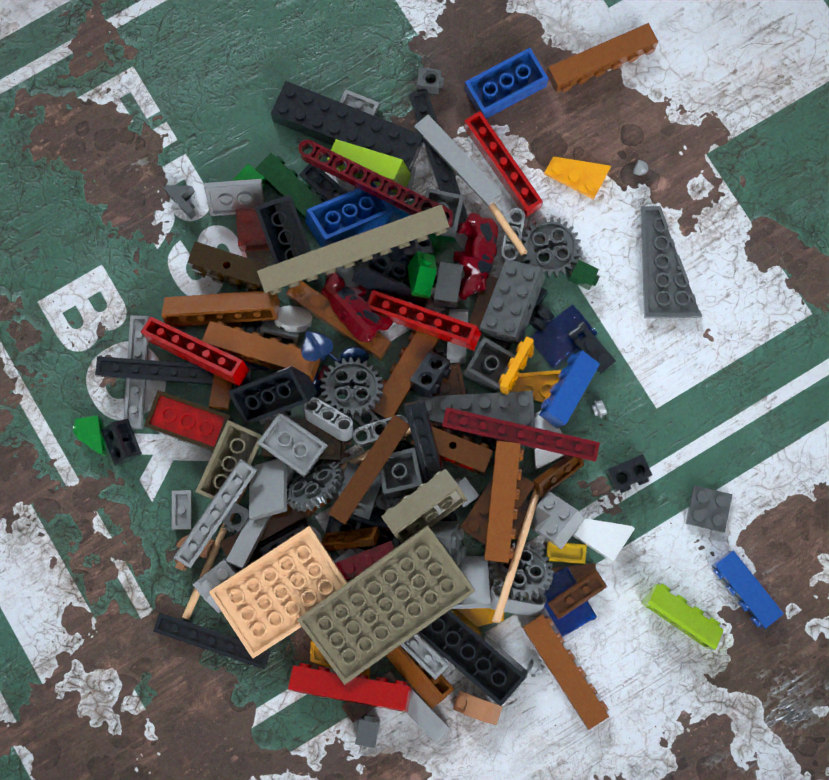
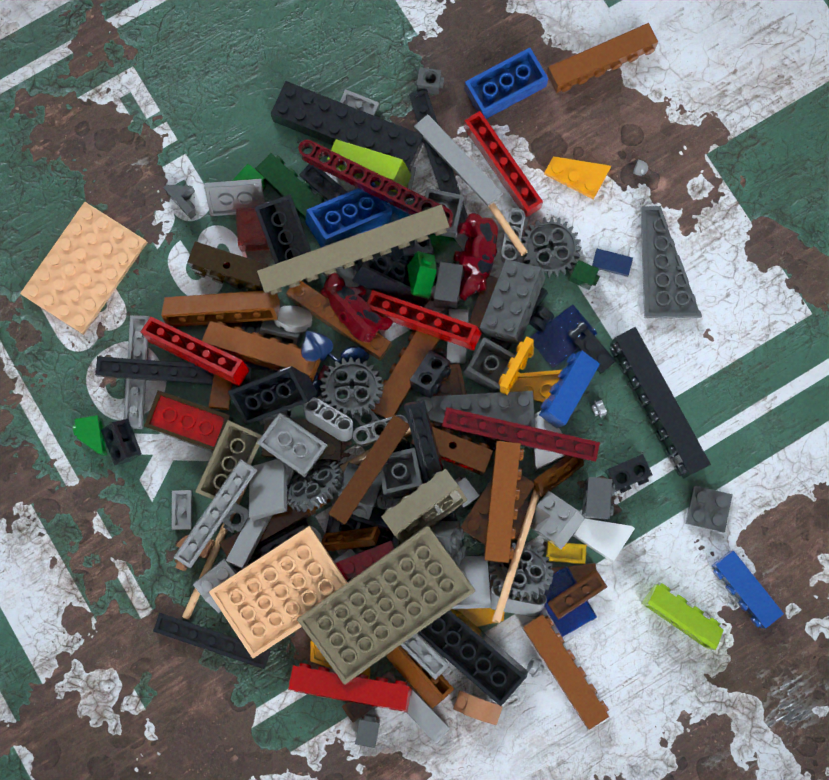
(84, 268): none -> light nougat plate
(597, 498): none -> dark grey brick
(612, 262): none -> dark blue tile
(659, 403): none -> black brick

